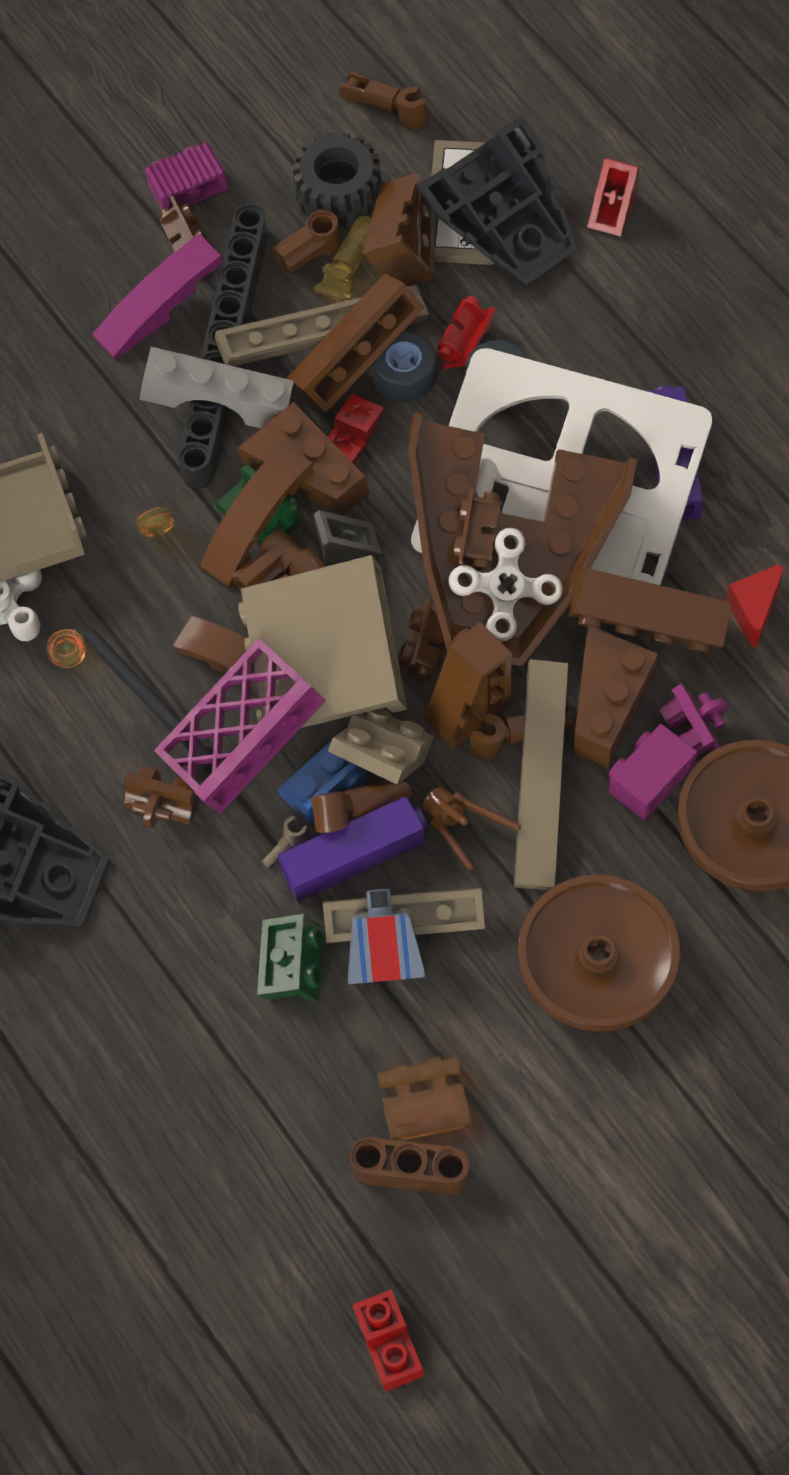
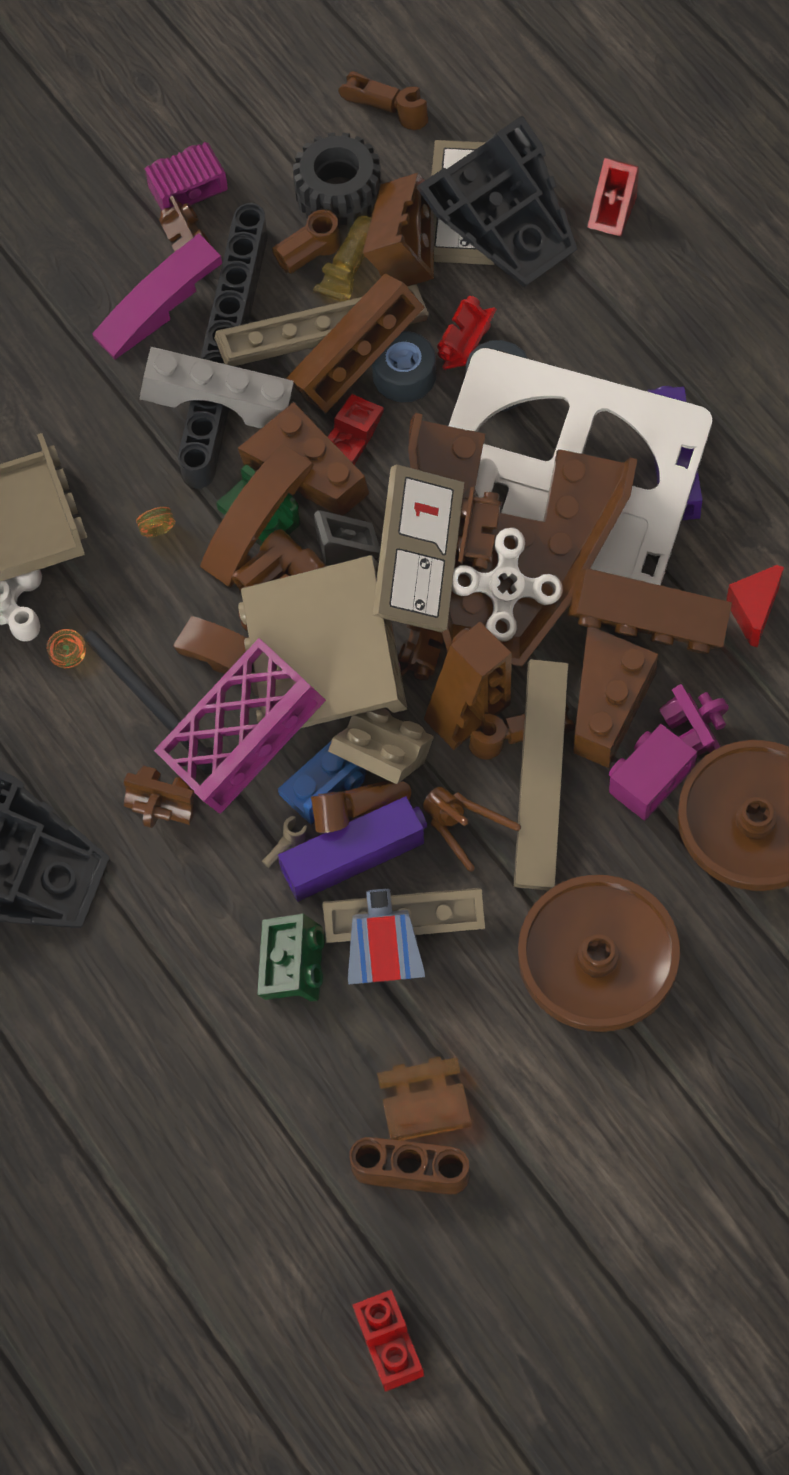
(418, 548): none -> tile

